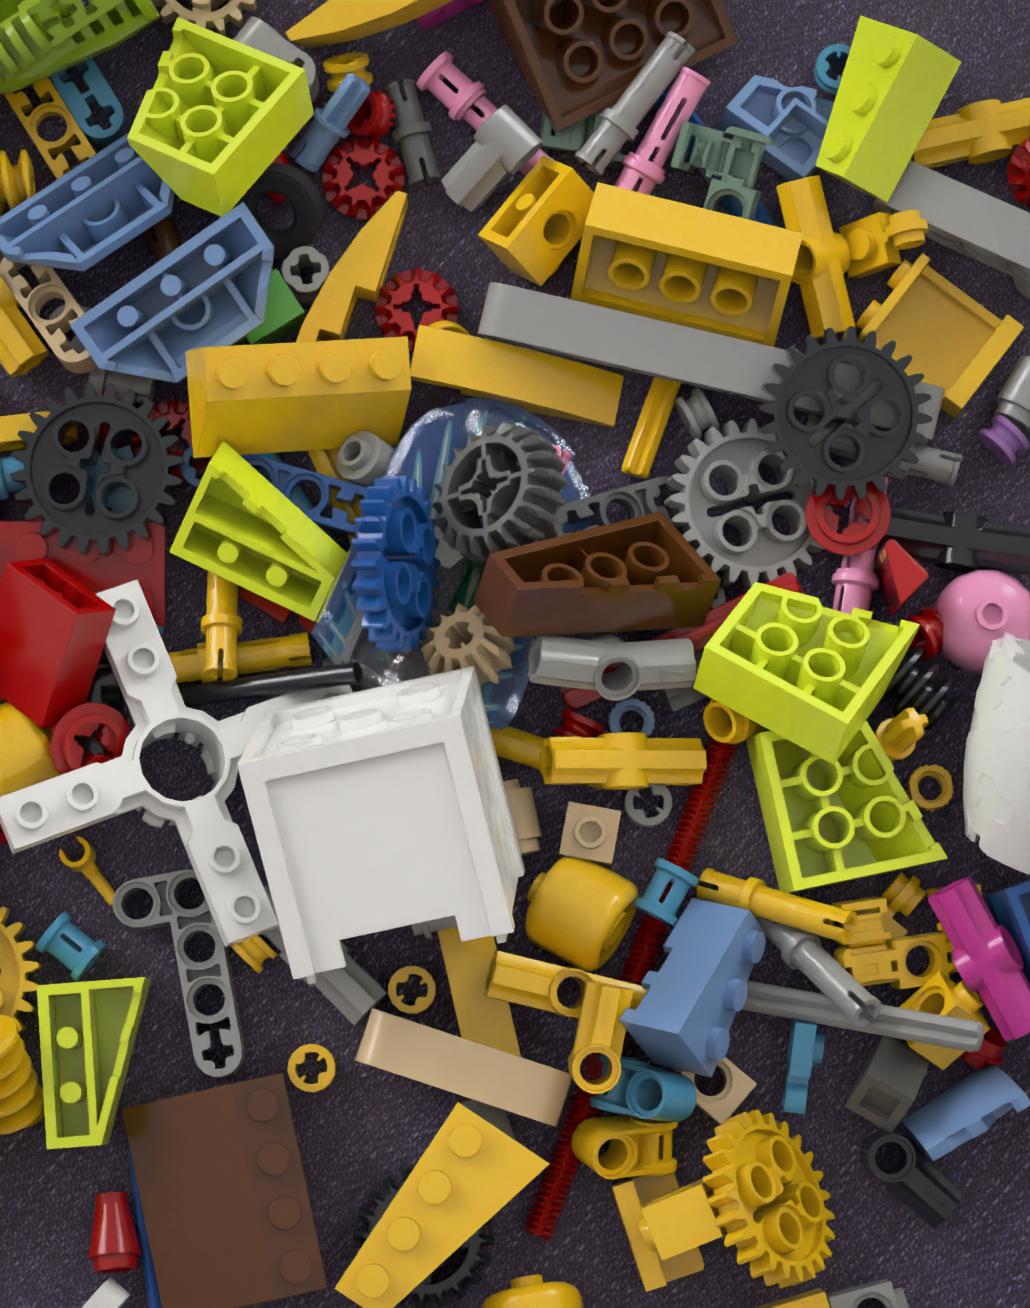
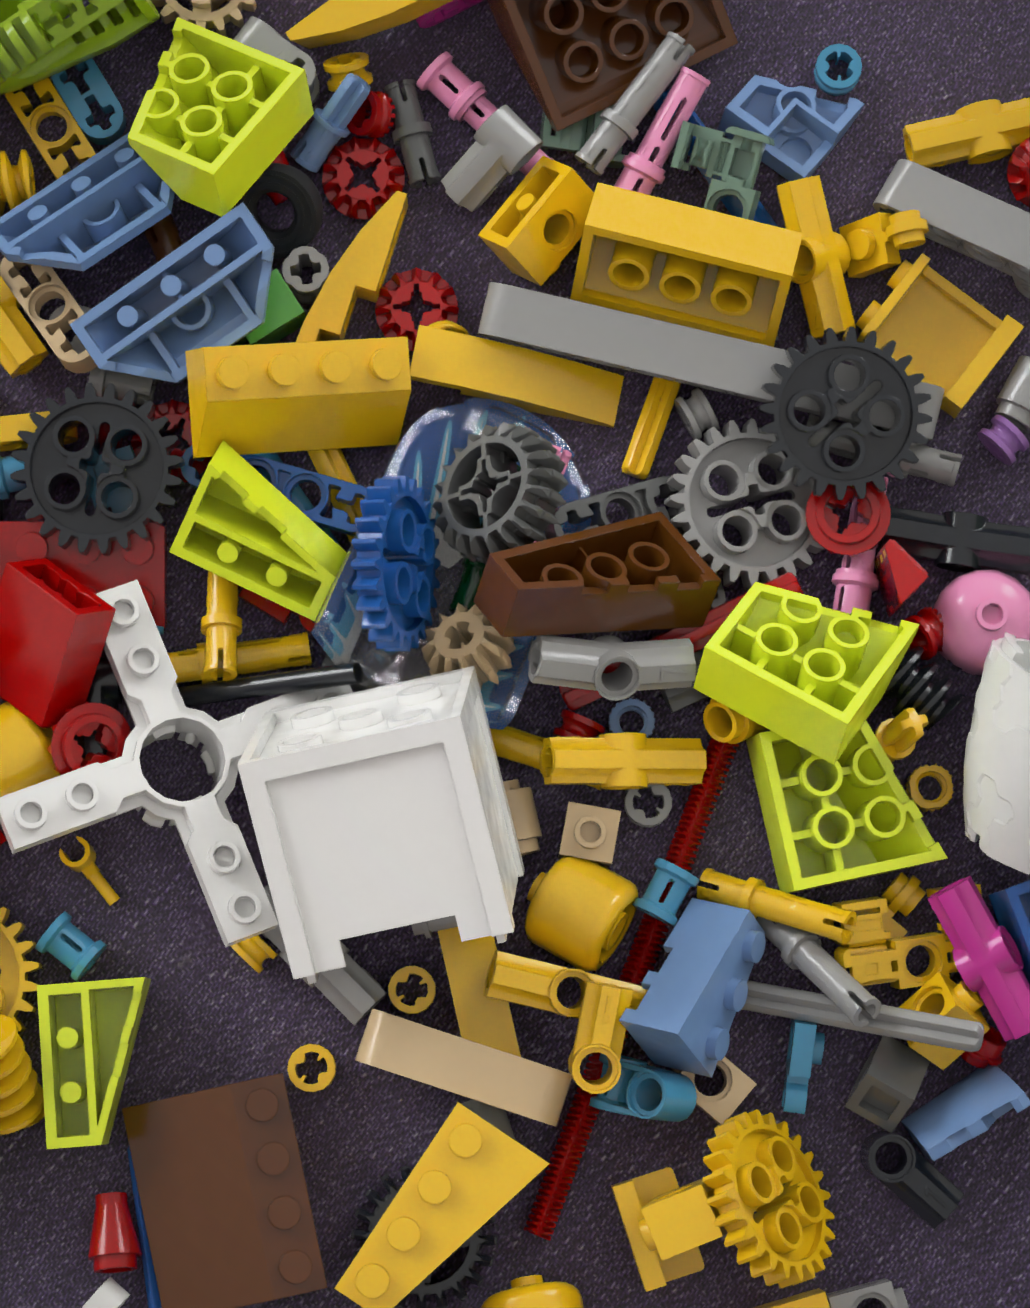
(192, 974): light grey beam -> none
(363, 458): light grey brick -> none
(635, 1146): yellow piece -> none
(883, 106): neon yellow wedge -> none

